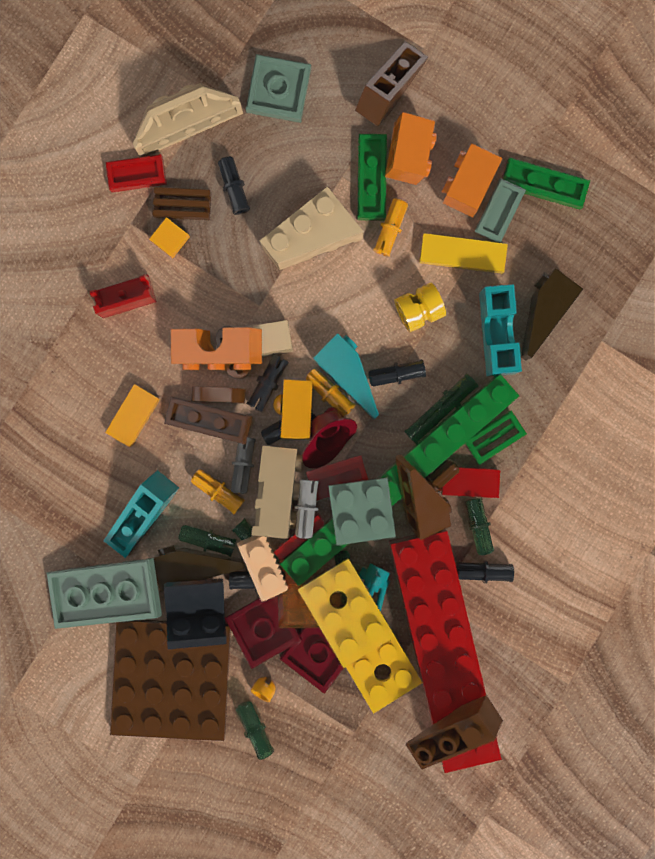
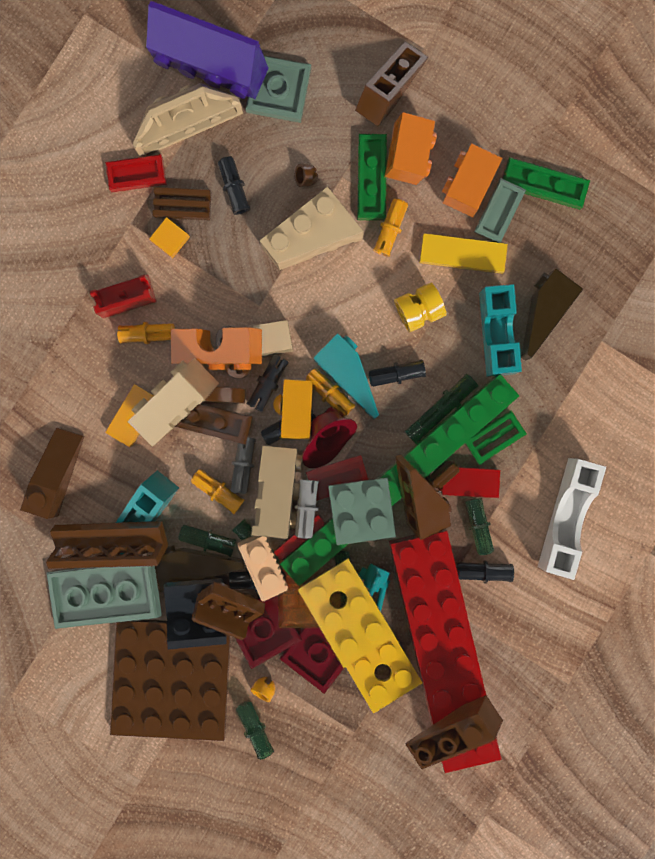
(52, 475): none -> reddish brown slope
(107, 542): none -> reddish brown fence
(144, 333): none -> light orange axle
(172, 401): none -> tan wedge
(205, 51): none -> dark purple slope
(226, 609): none -> reddish brown bracket
(305, 175): none -> reddish brown hinge
(562, 543): none -> white arch

